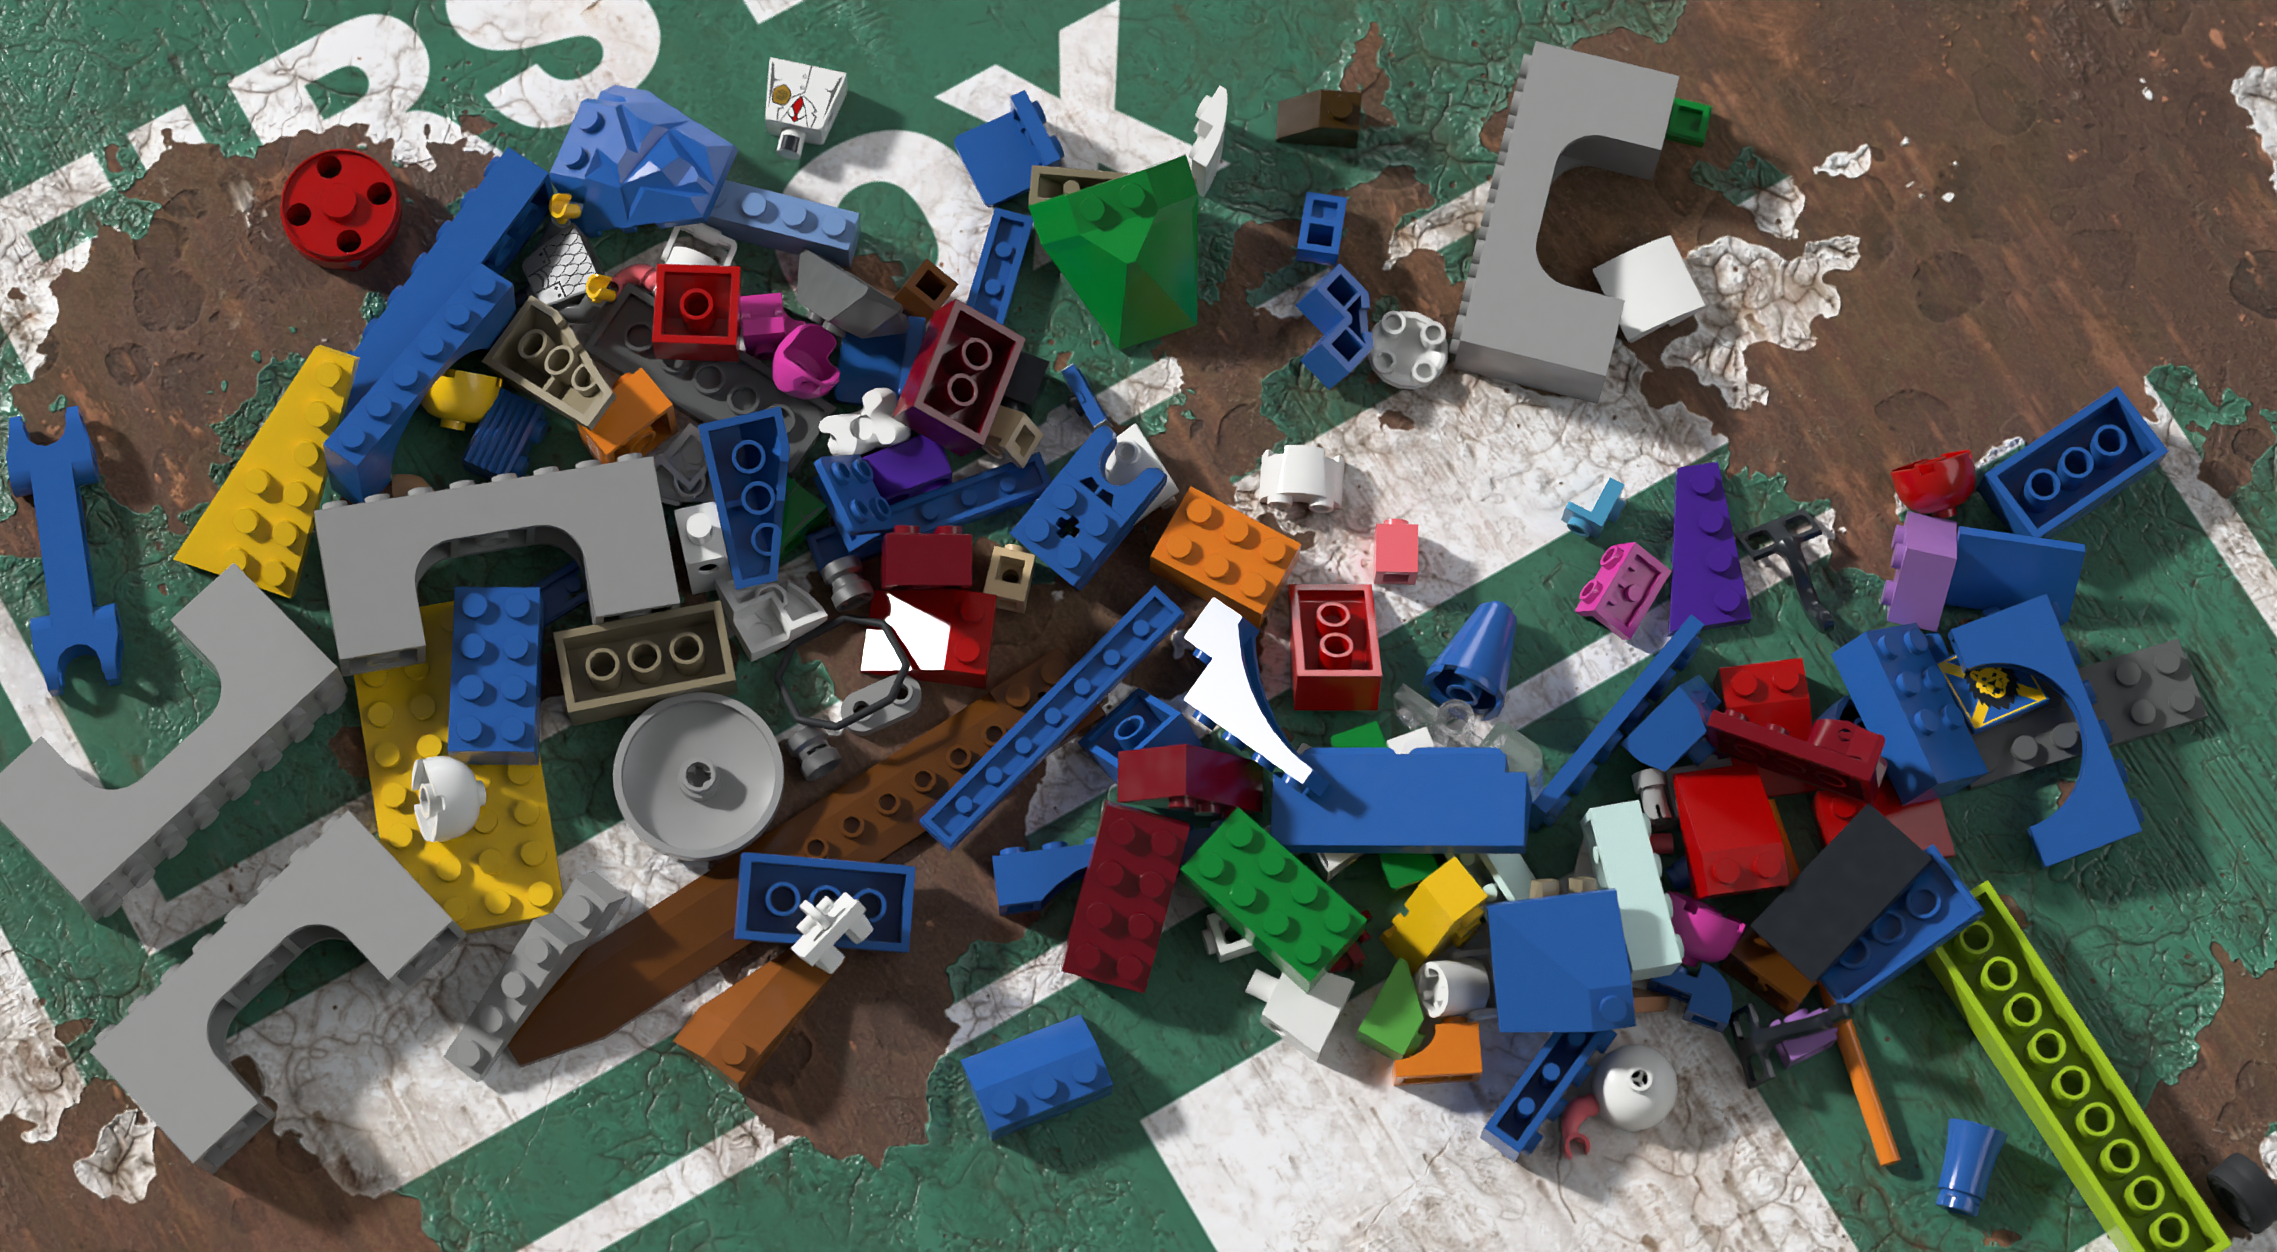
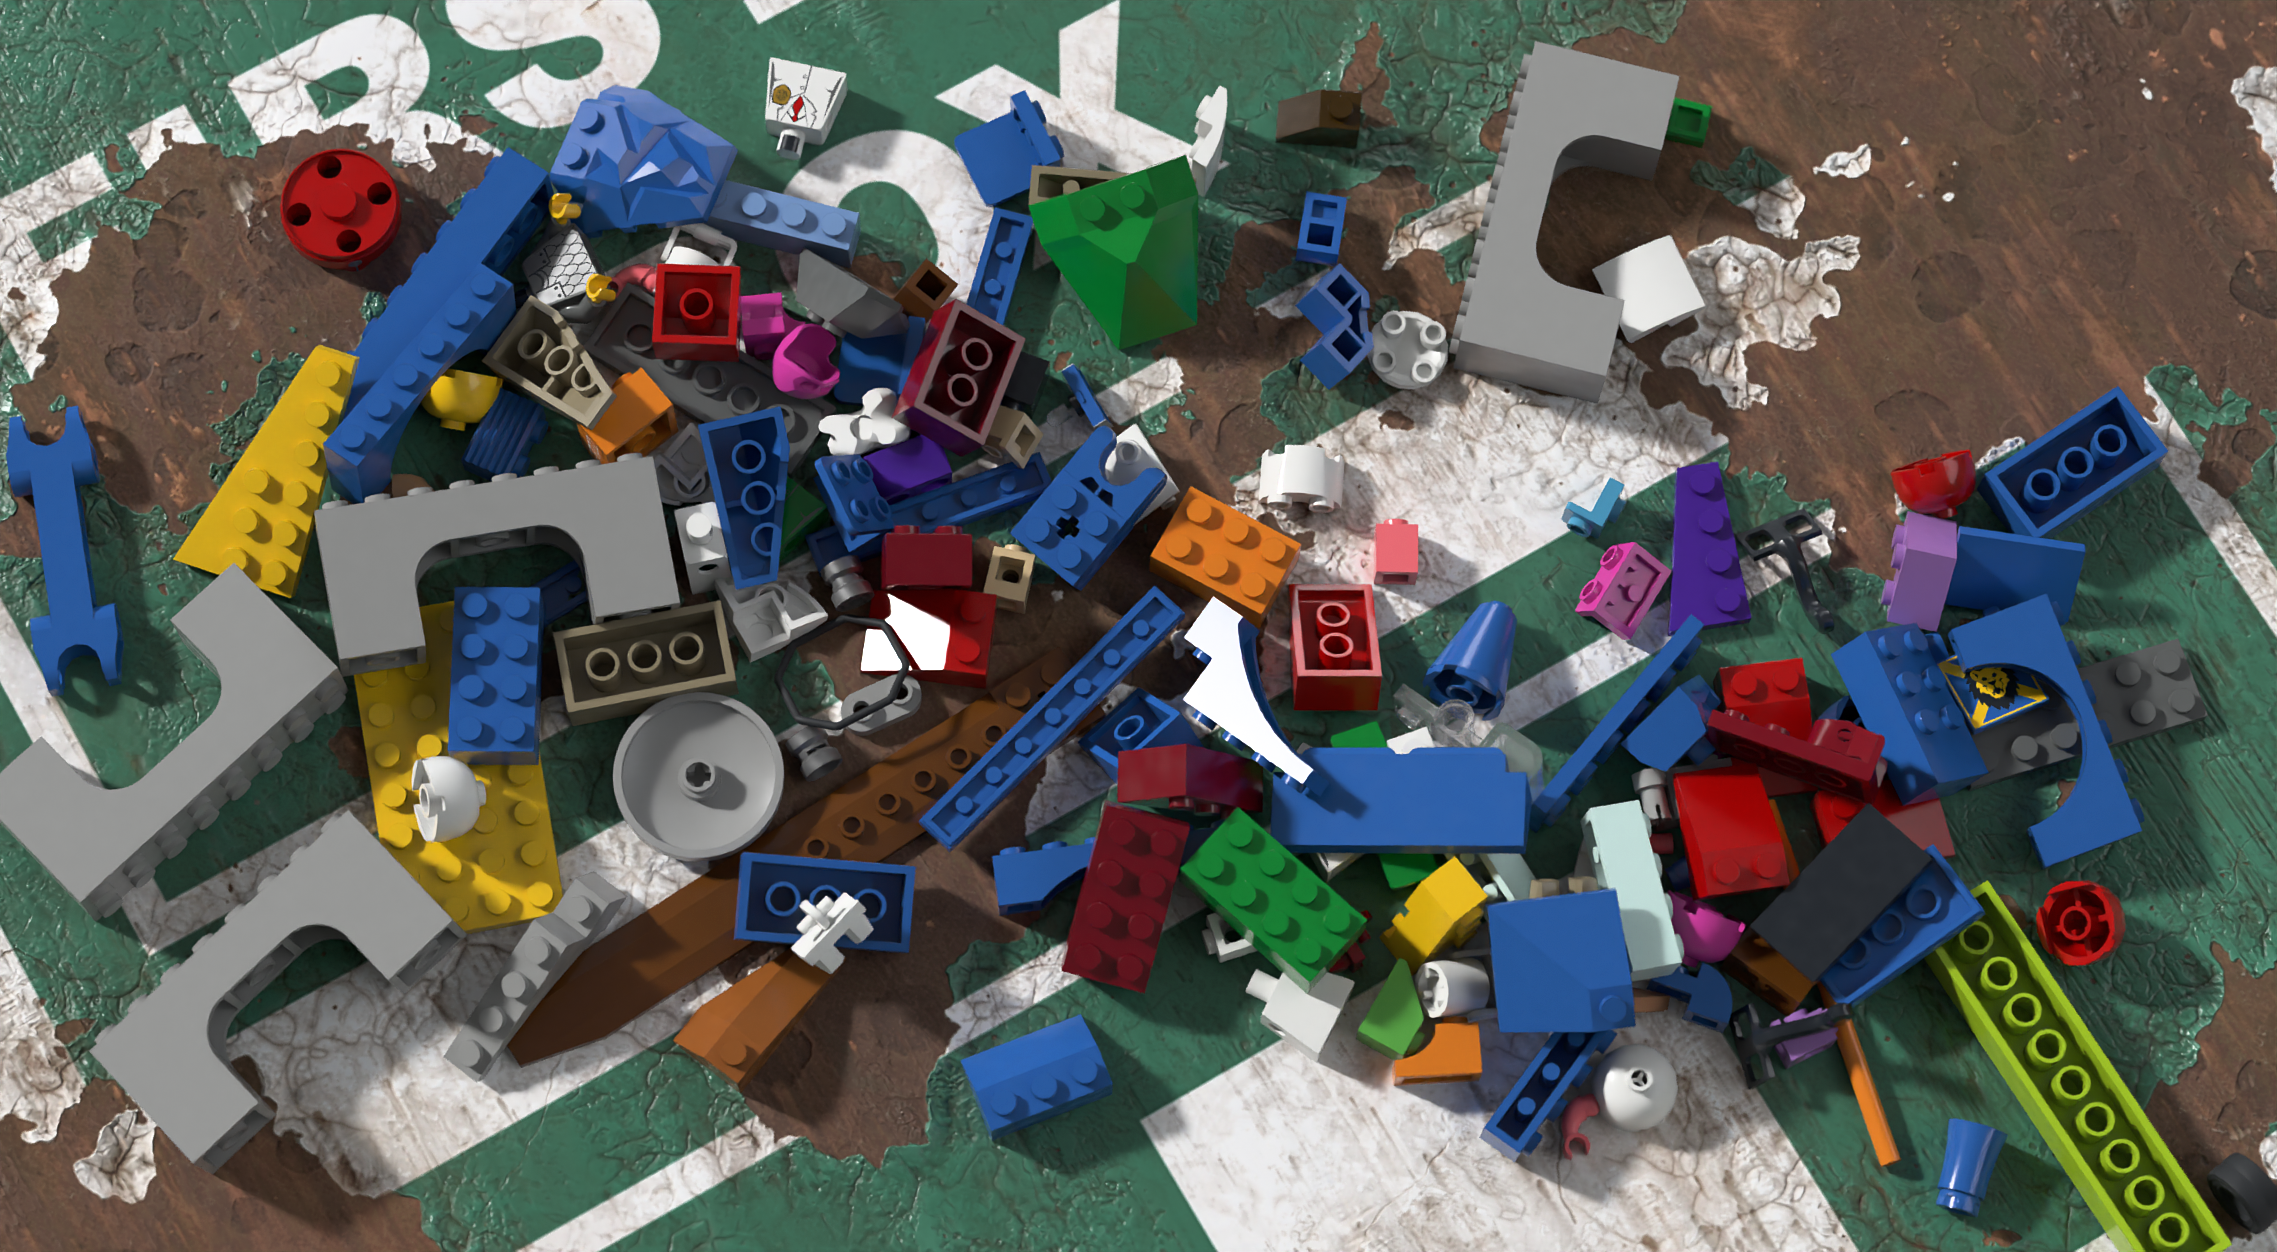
(2081, 922): none -> red cylinder

